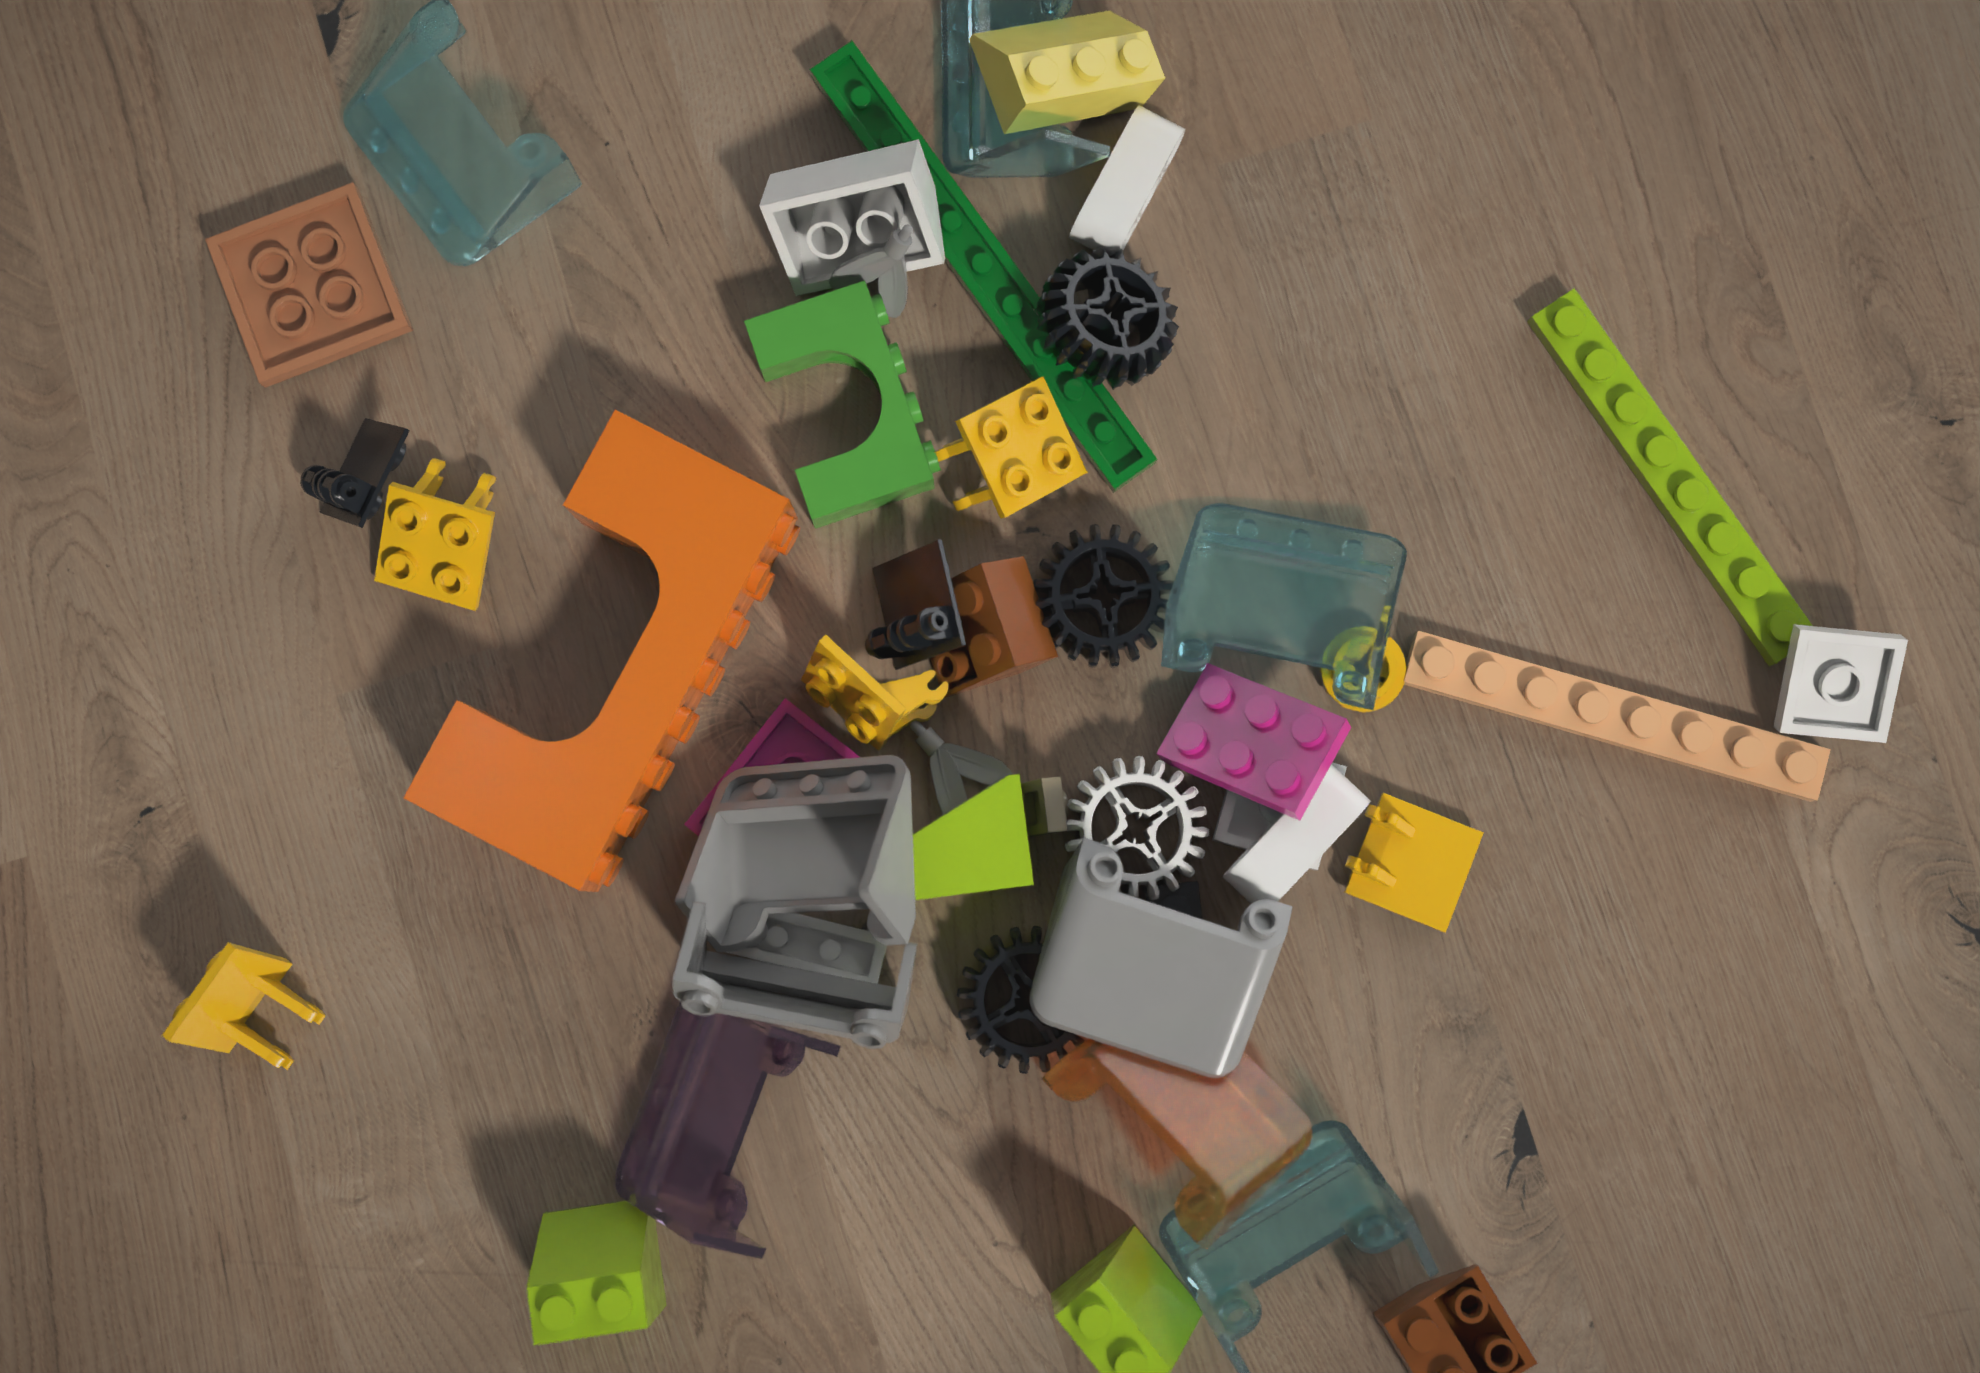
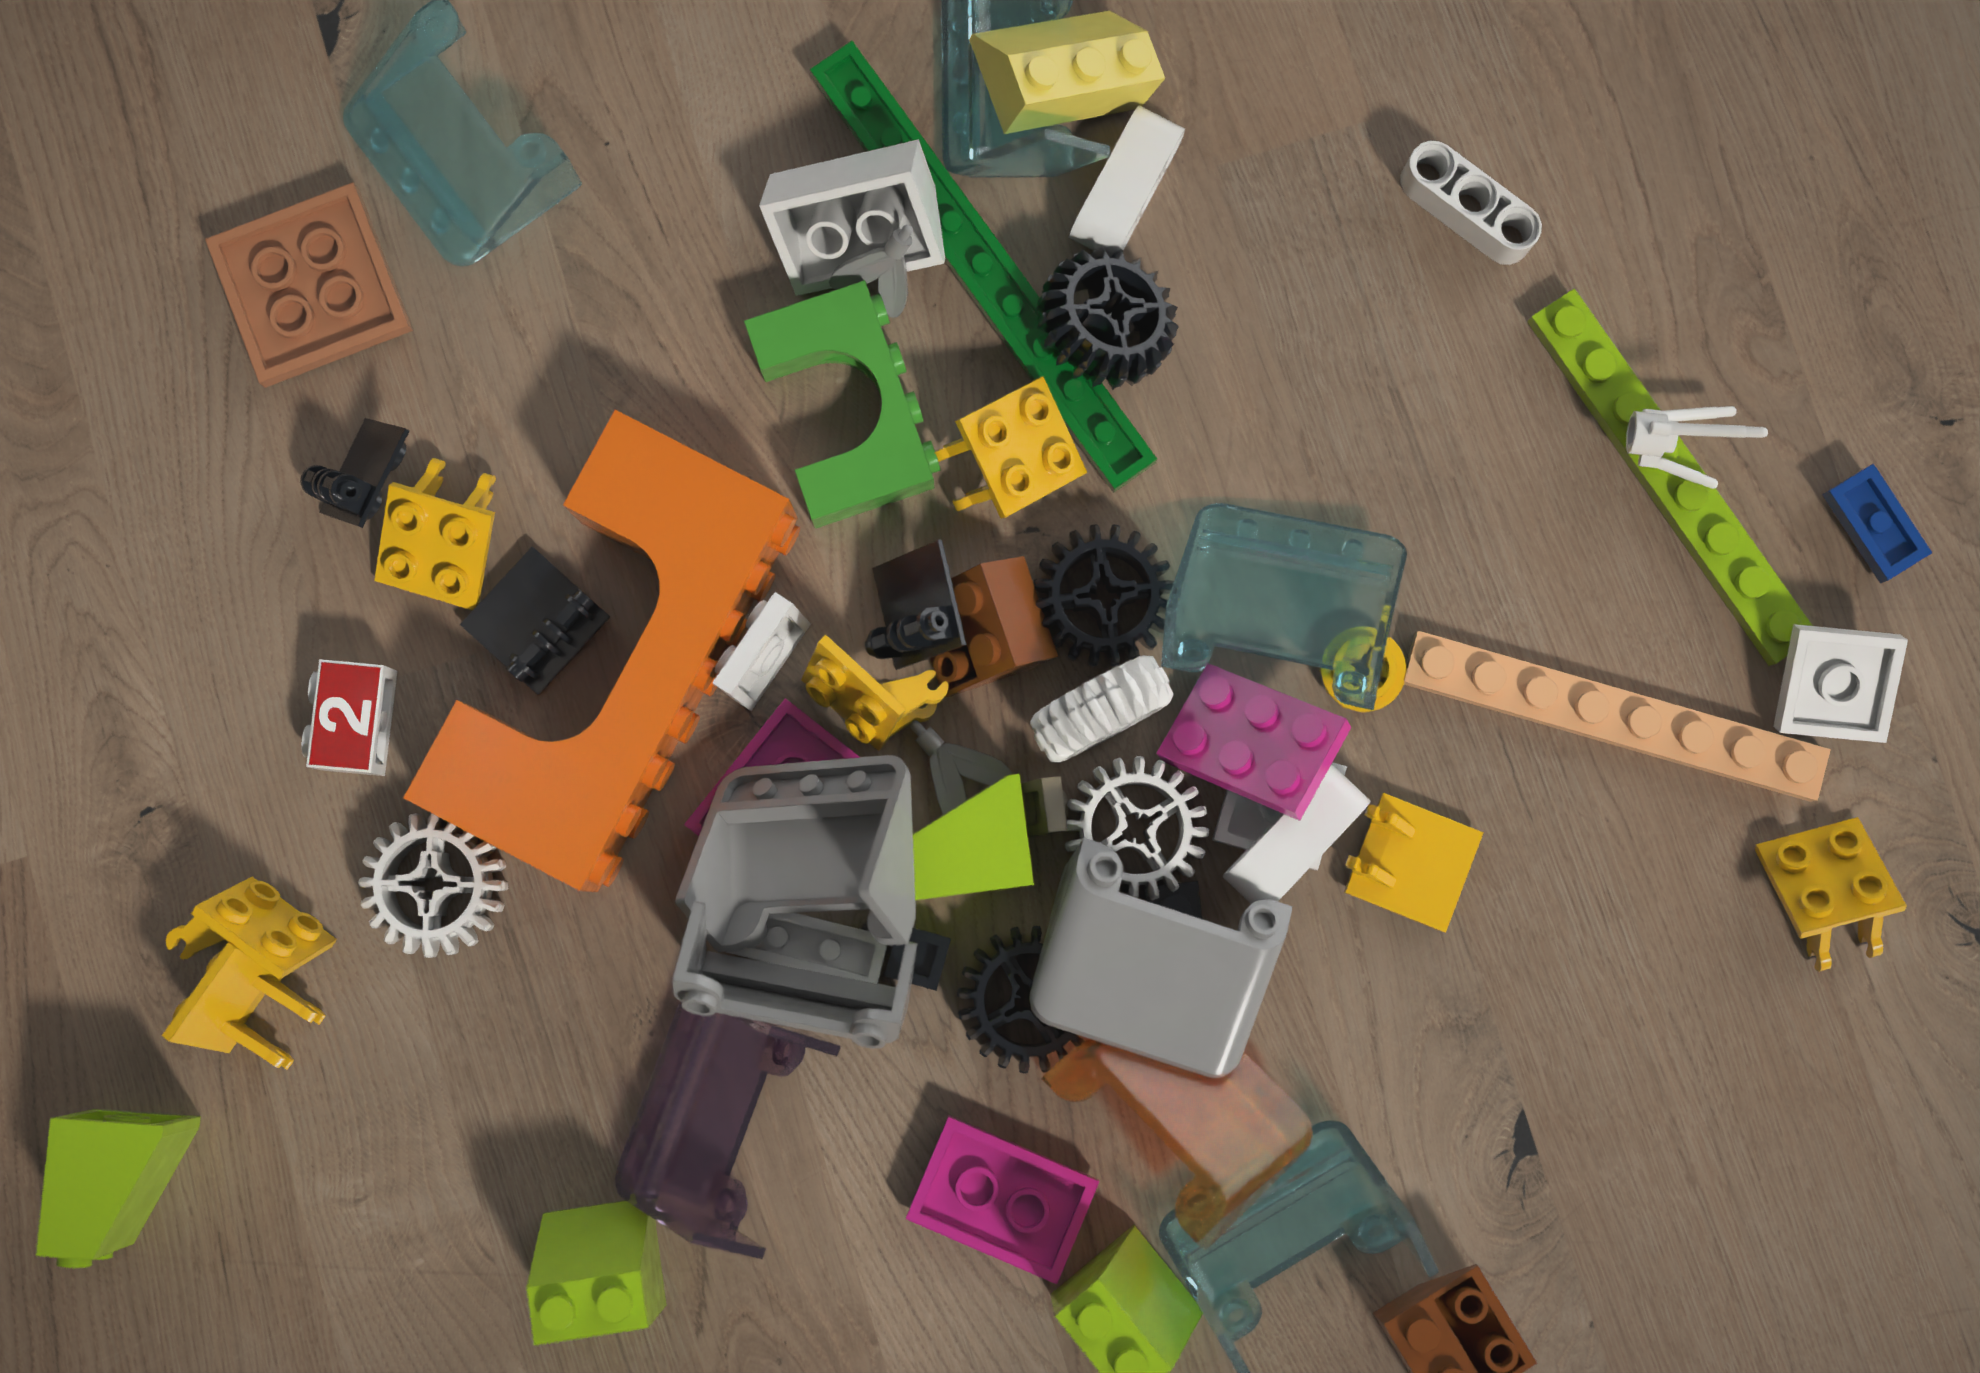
(106, 1180): none -> lime slope
(258, 925): none -> yellow plate
(349, 717): none -> brick
(432, 909): none -> white gear
(535, 621): none -> black hinge
(752, 665): none -> white plate
(929, 958): none -> black plate
(1002, 1199): none -> dark pink plate
(1101, 708): none -> white gear
(1459, 178): none -> white beam
(1657, 432): none -> white plant
(1830, 881): none -> yellow plate
(1877, 523): none -> blue plate

